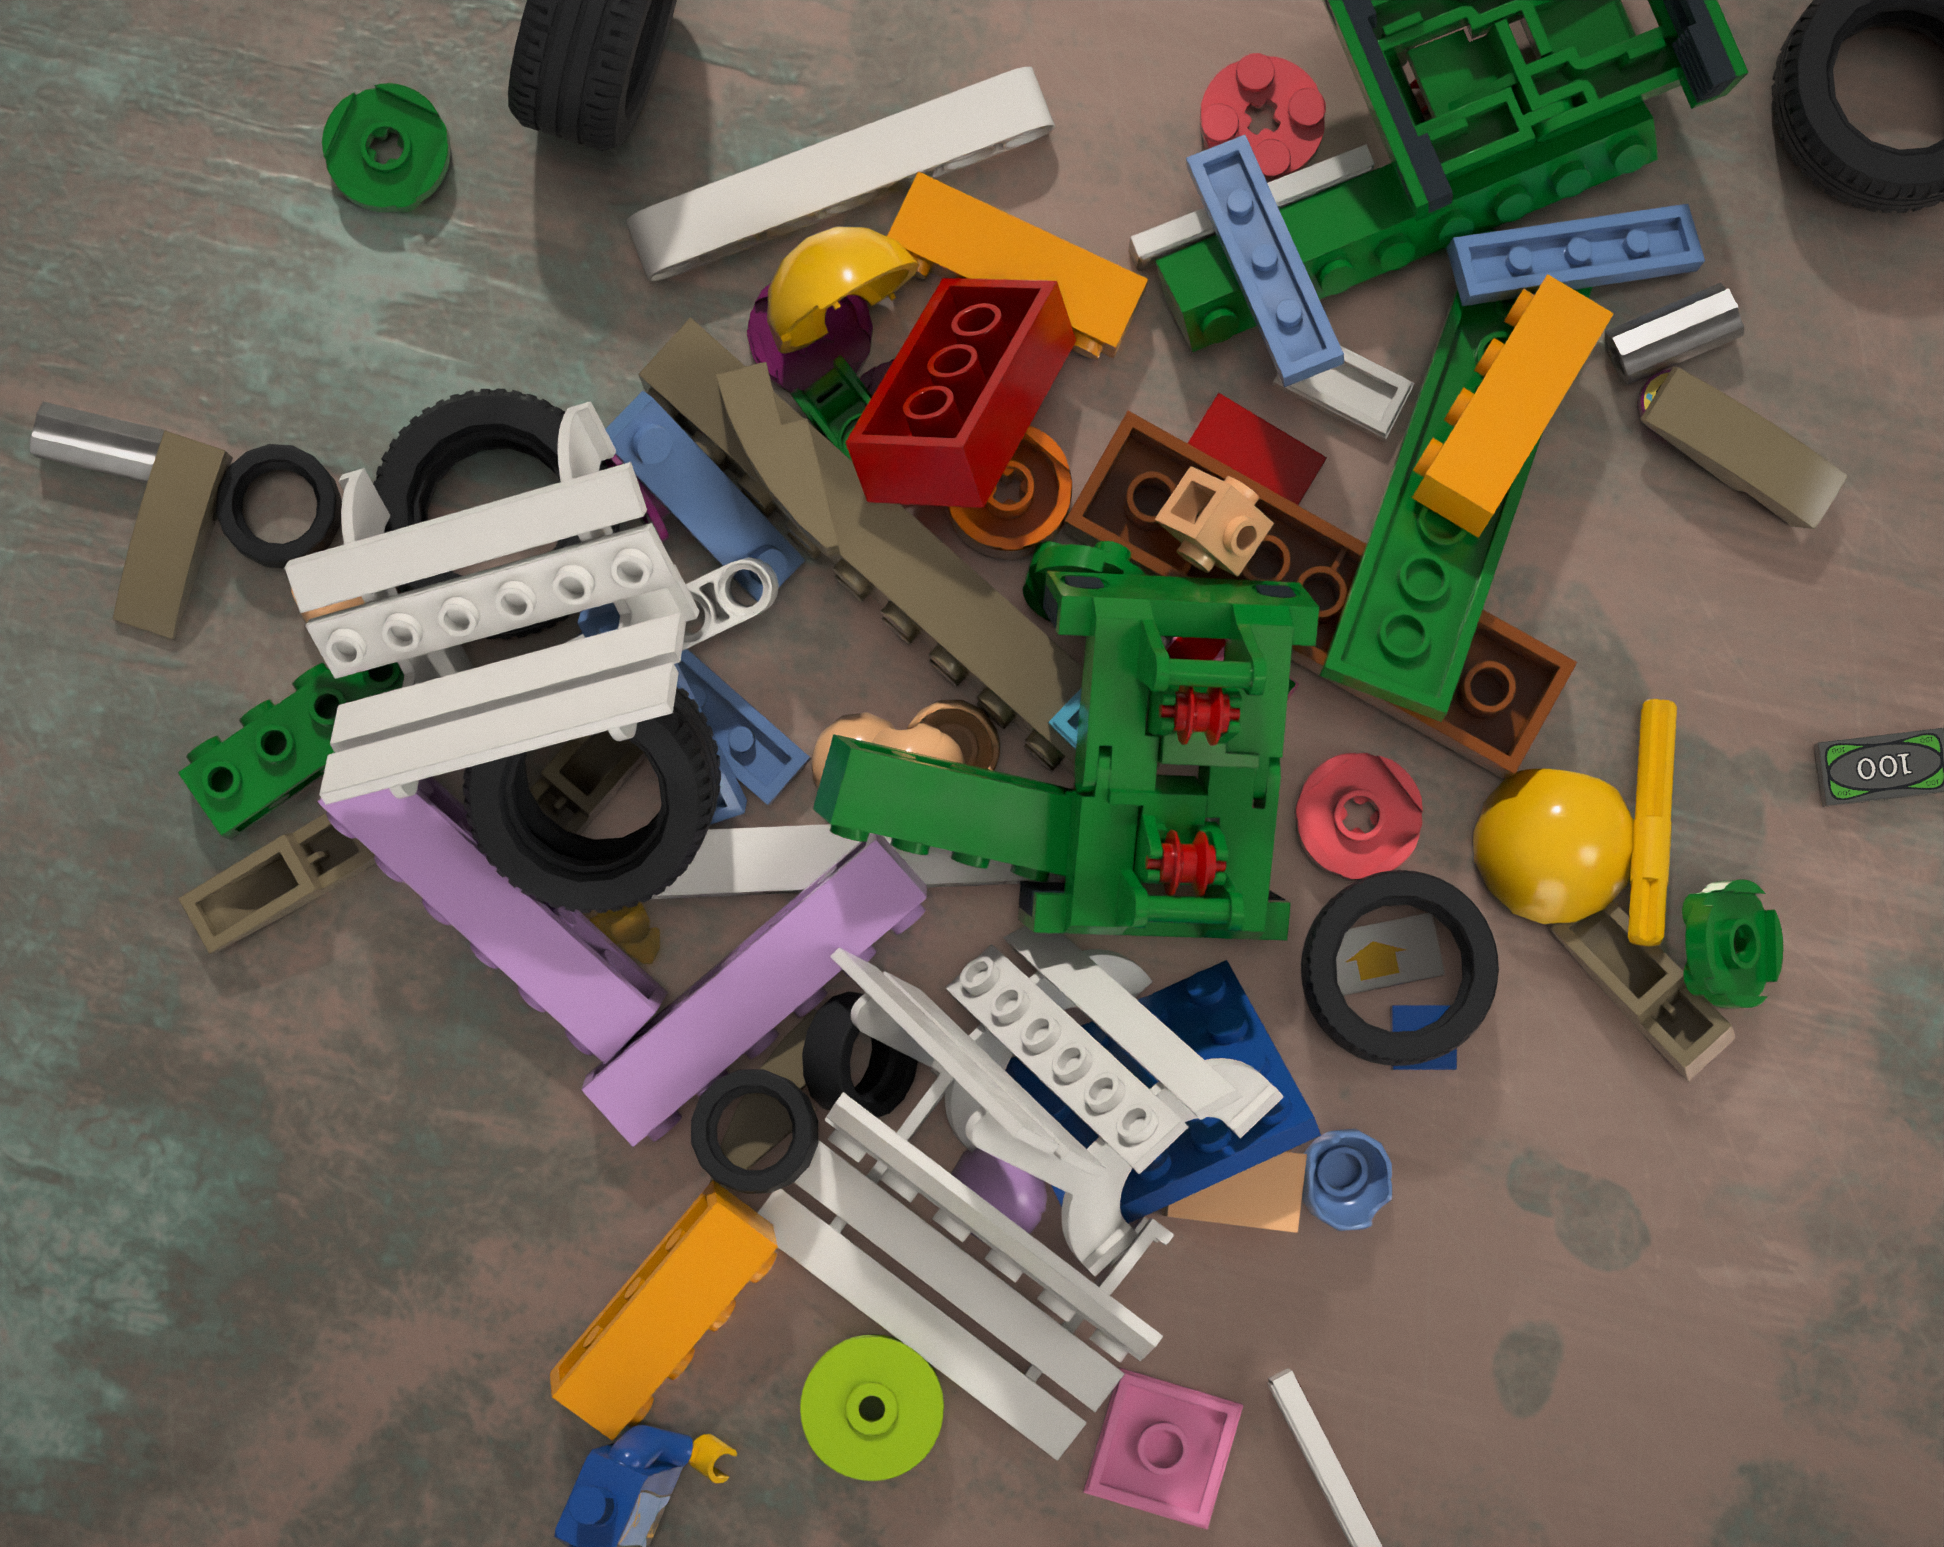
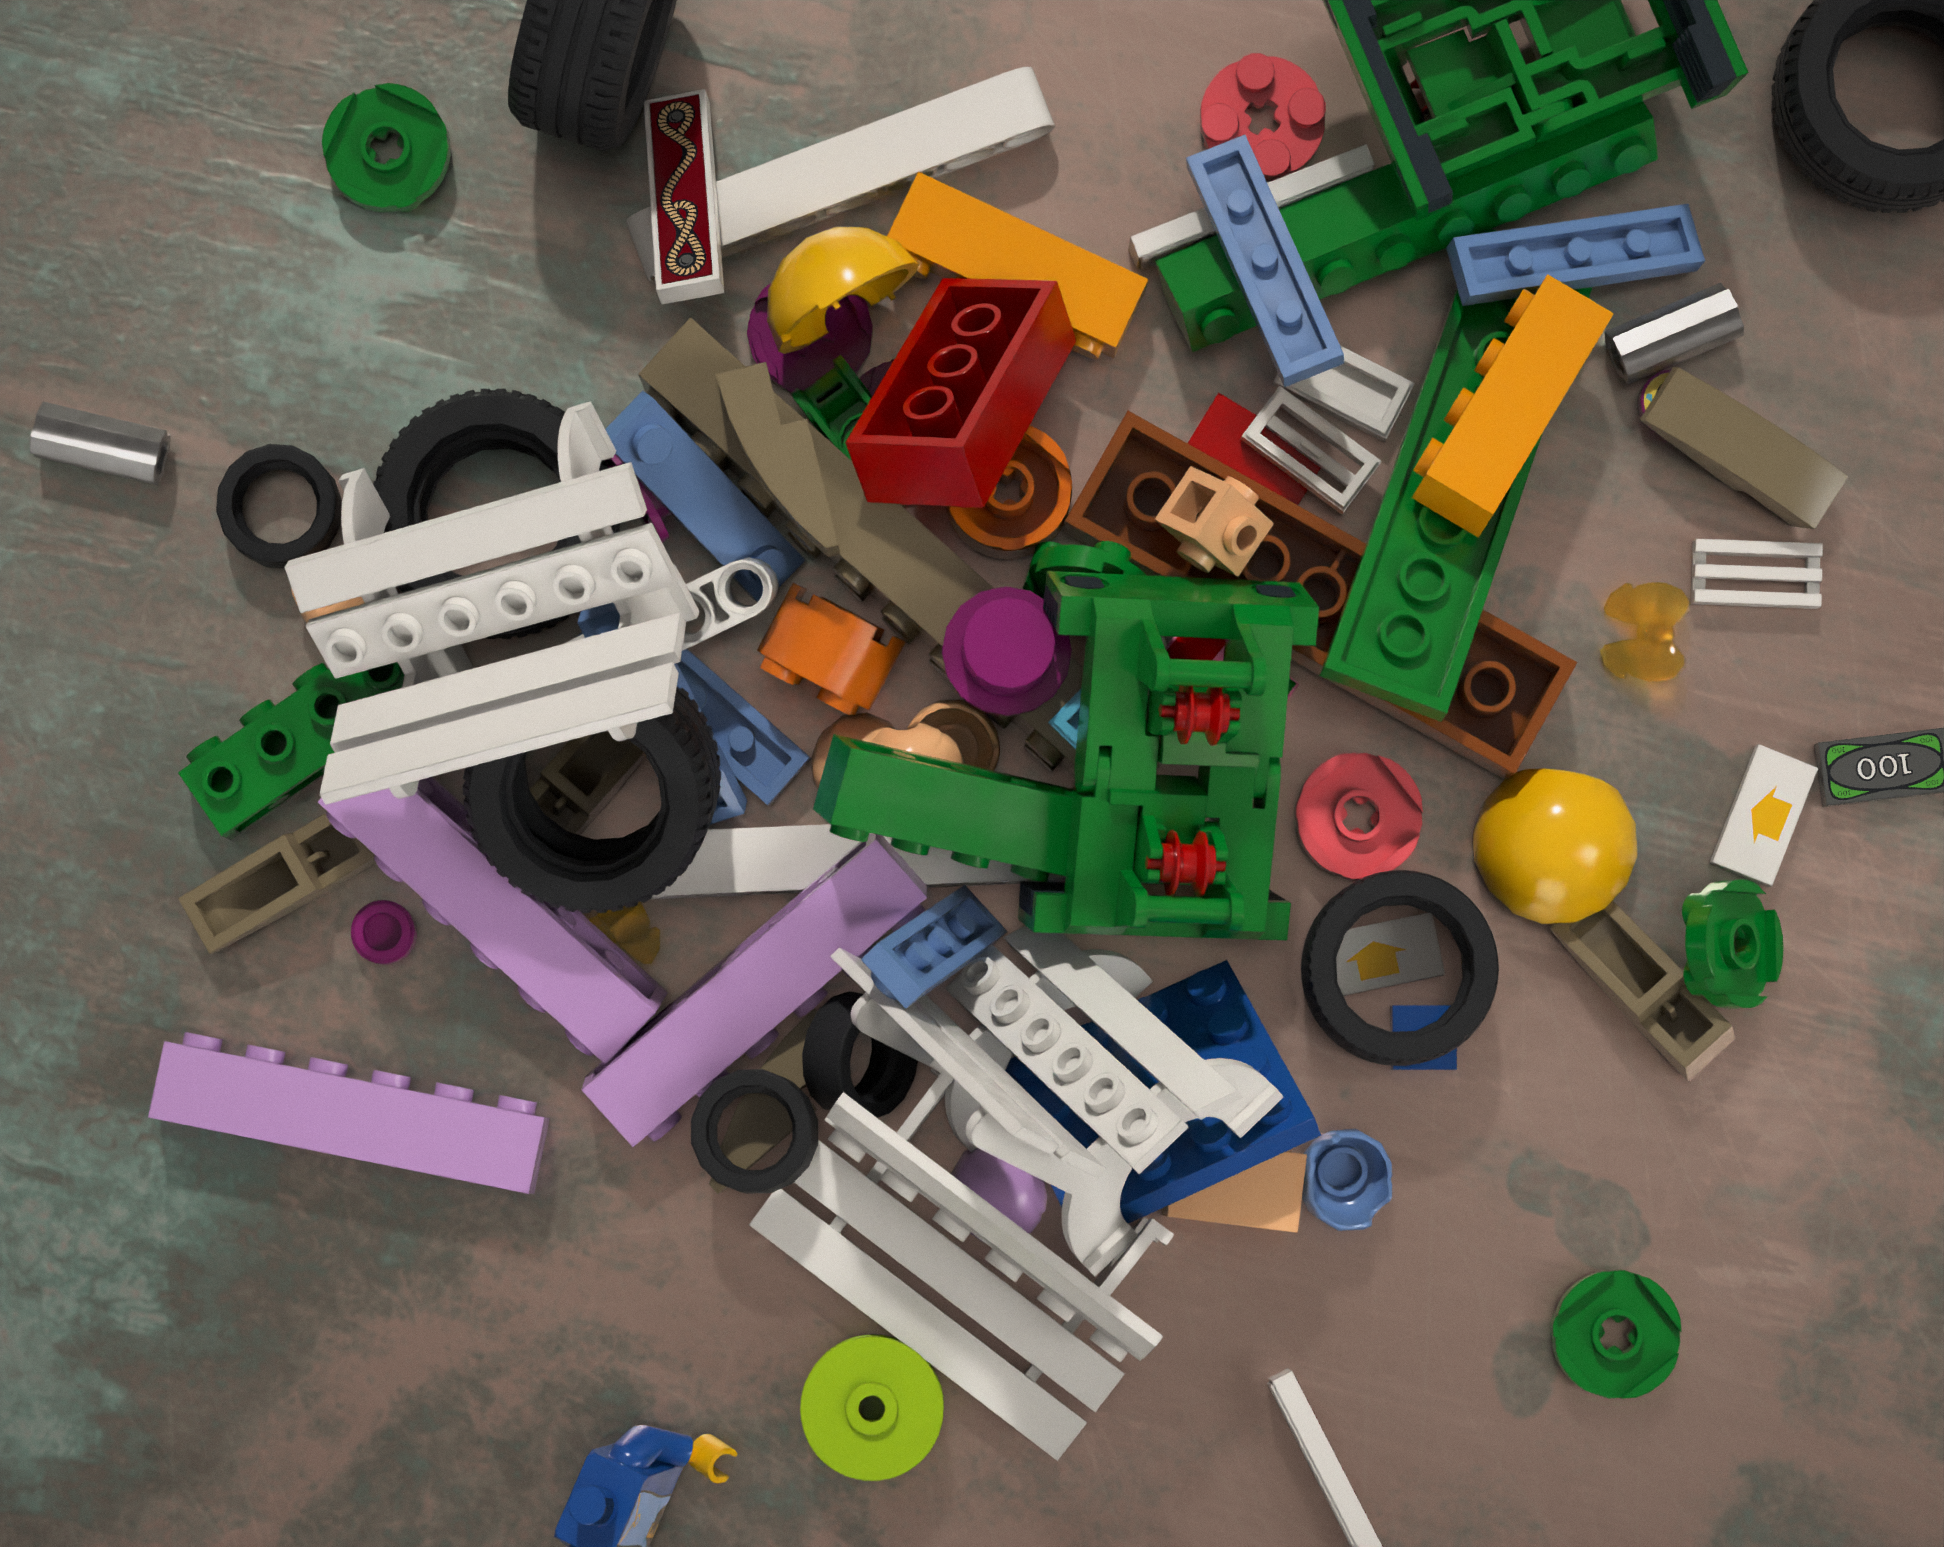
(170, 534): dark tan slope -> none
(349, 1116): none -> lavender brick
(383, 932): none -> magenta tile
(664, 1311): light orange brick -> none
(683, 197): none -> tile
(828, 649): none -> orange brick
(932, 947): none -> medium blue plate
(1005, 652): none -> magenta piece
(1163, 1448): bright pink tile -> none
(1296, 470): none -> white tile
(1652, 823): yellow axle -> none
(1653, 1339): none -> green plate
(1656, 611): none -> clear yellow piece
(1763, 815): none -> white tile
(1810, 574): none -> white tile

